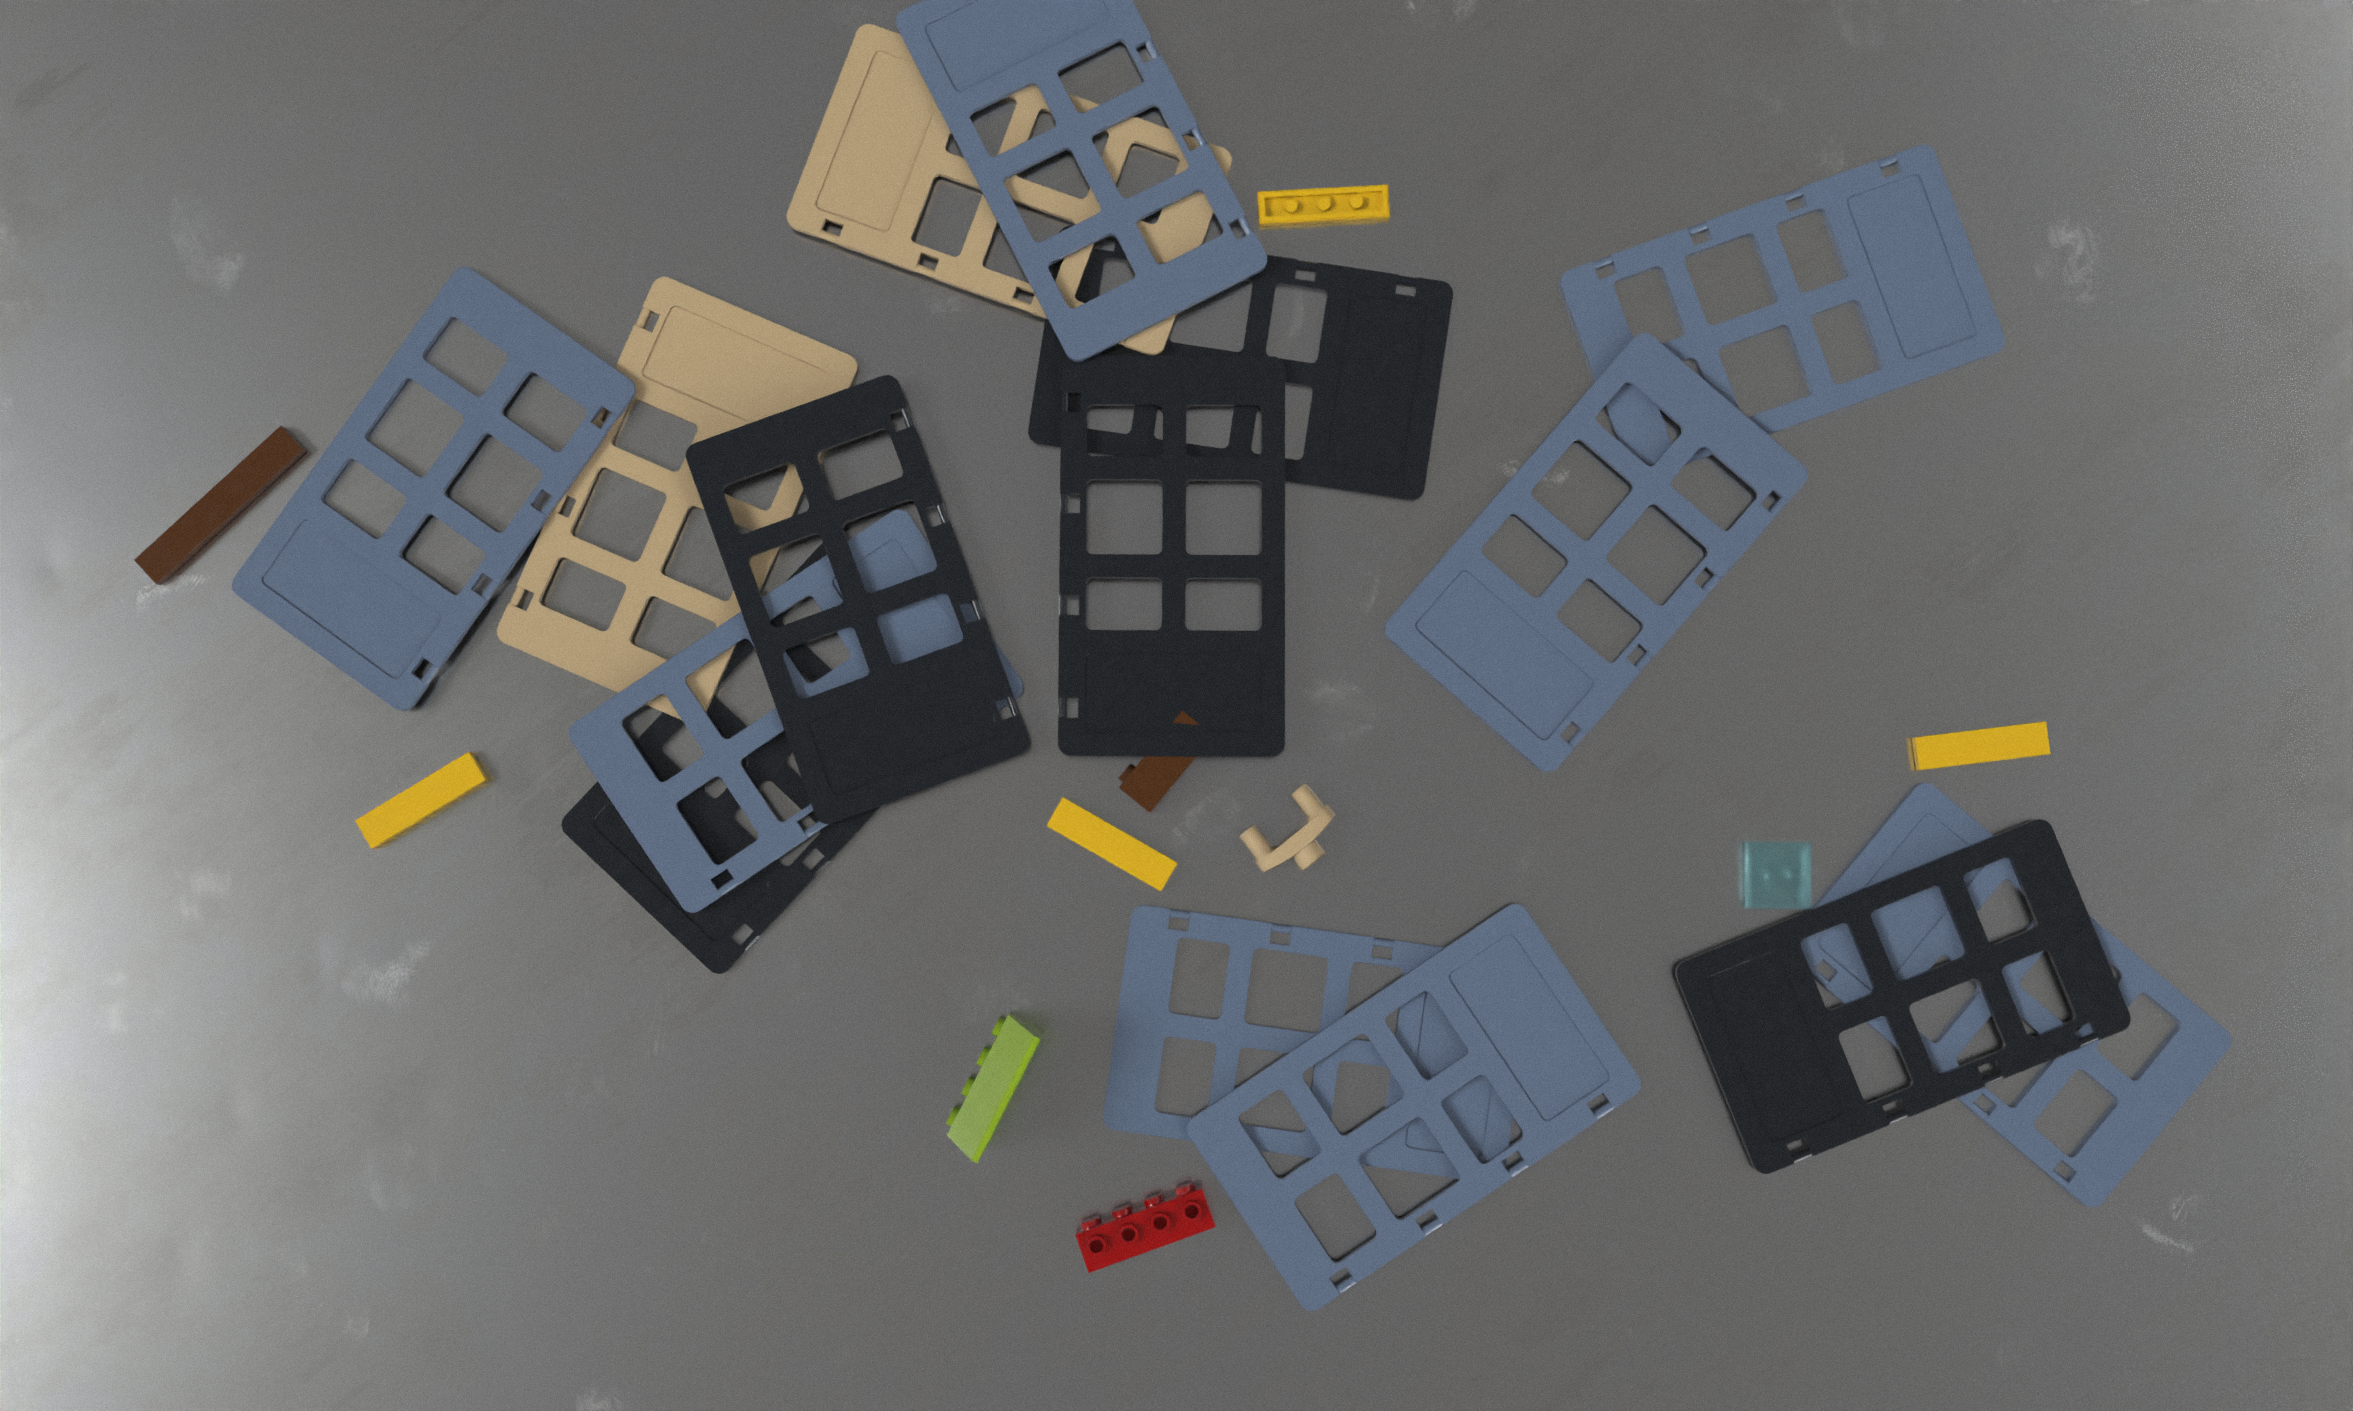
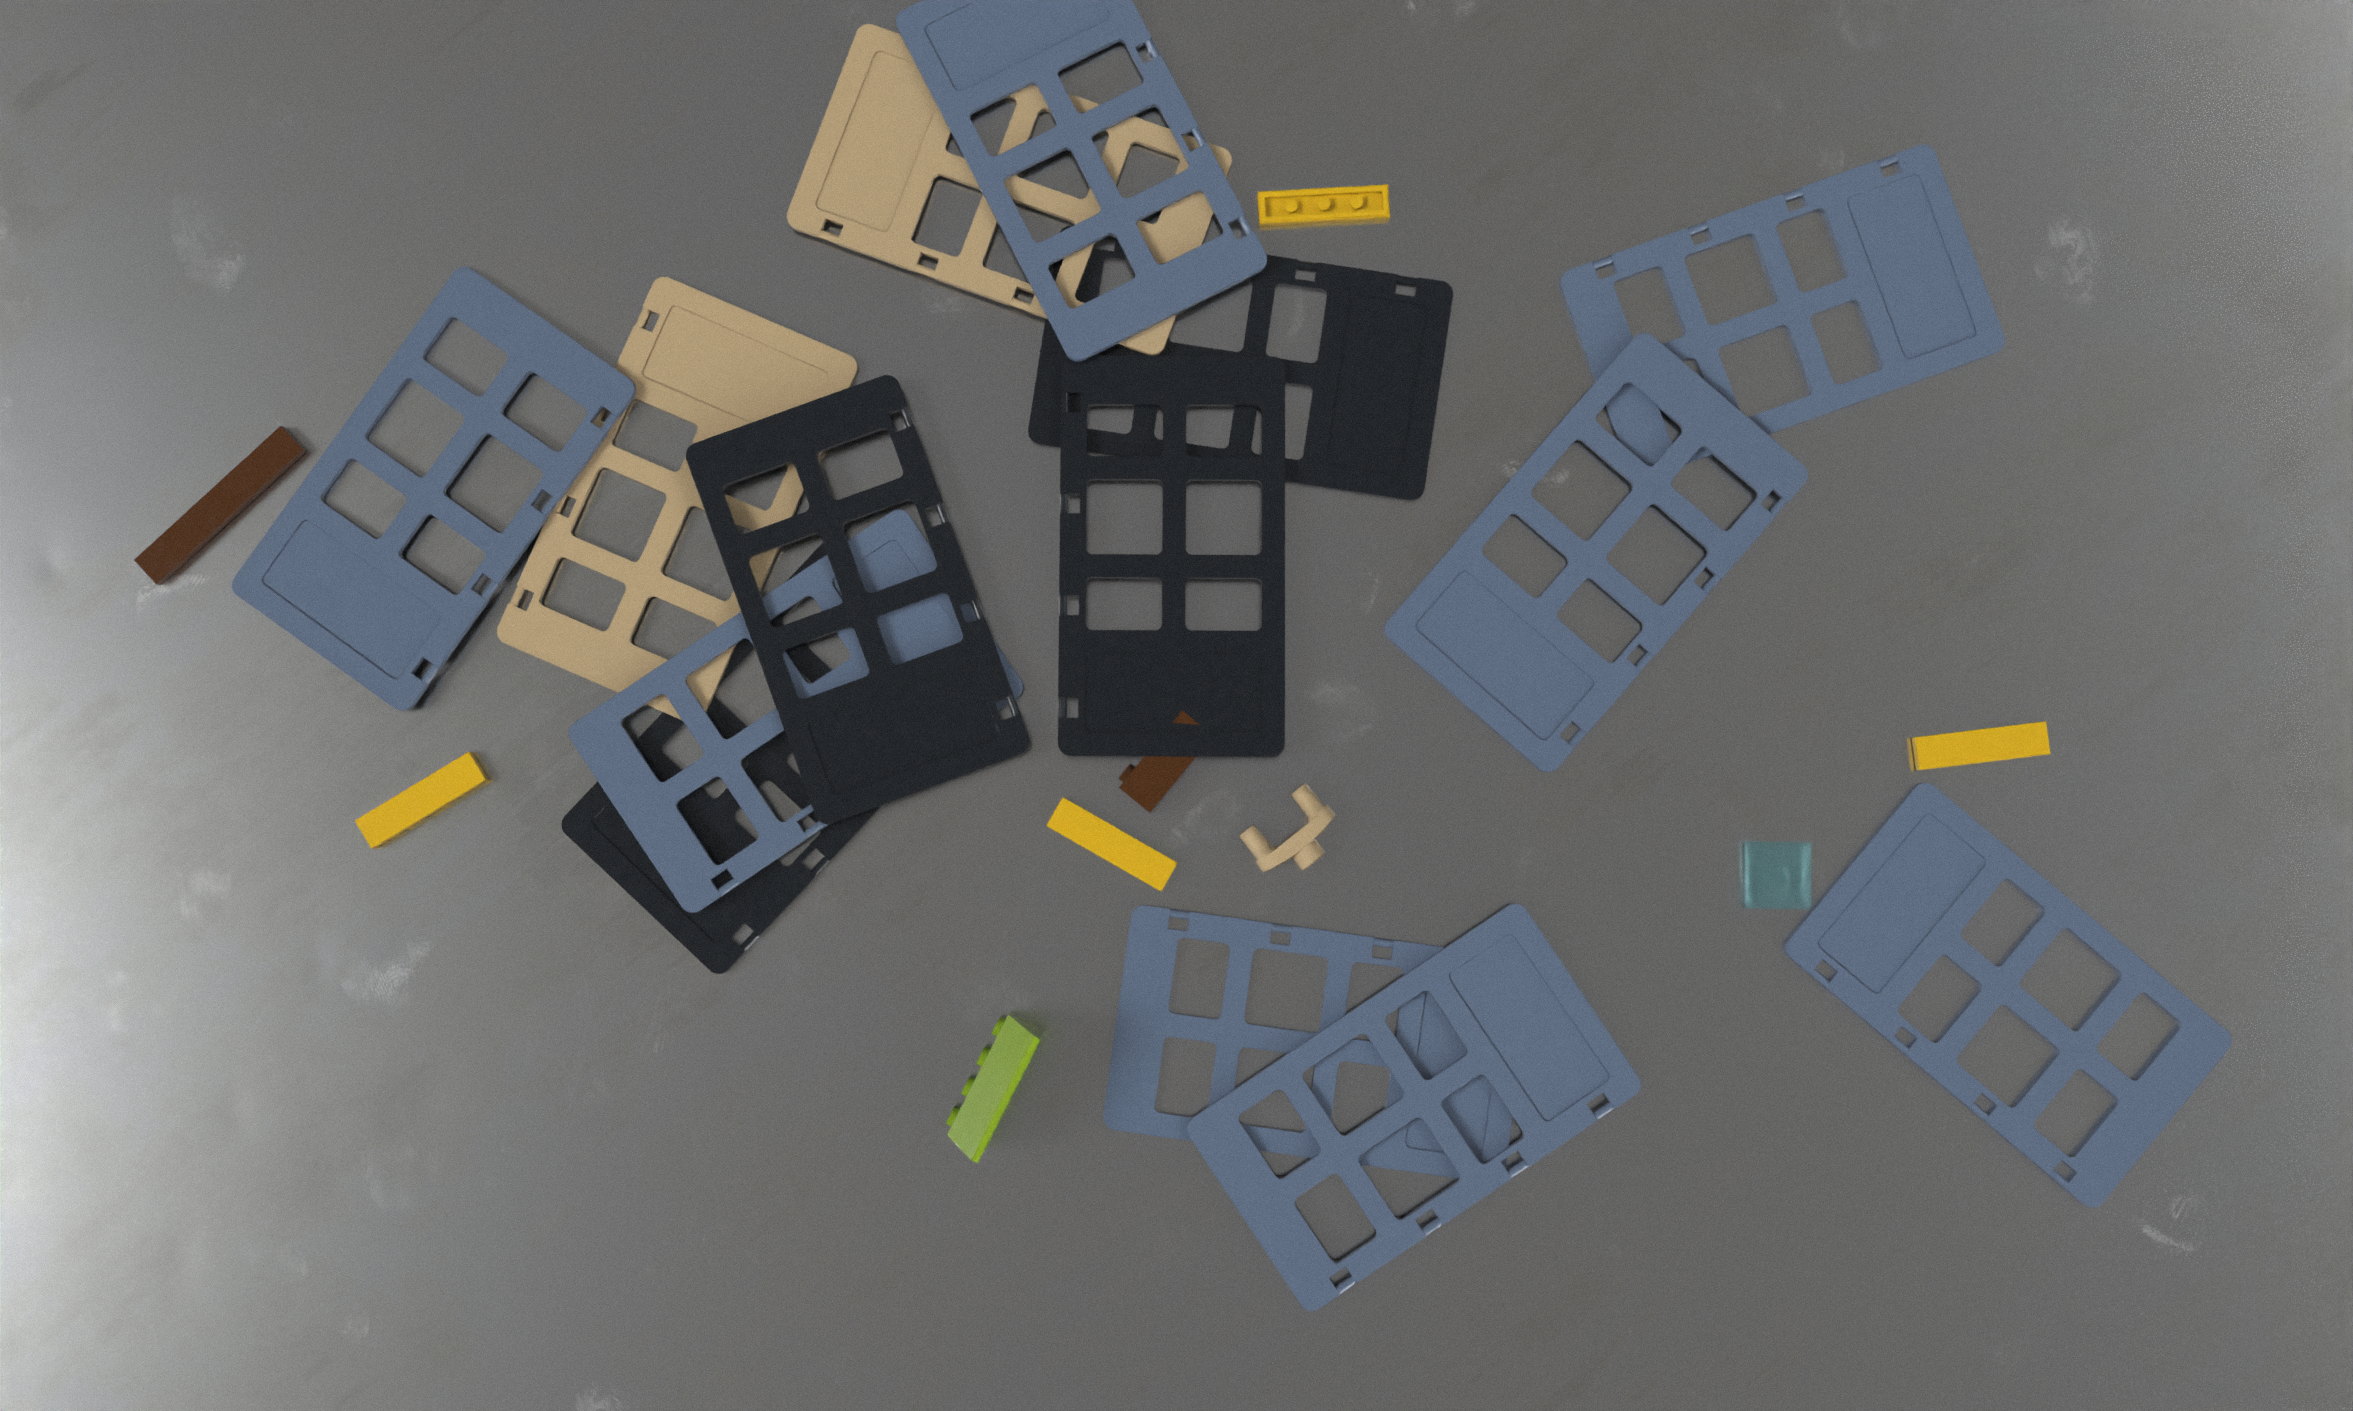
(1144, 1227): red brick -> none
(1781, 1045): black door -> none

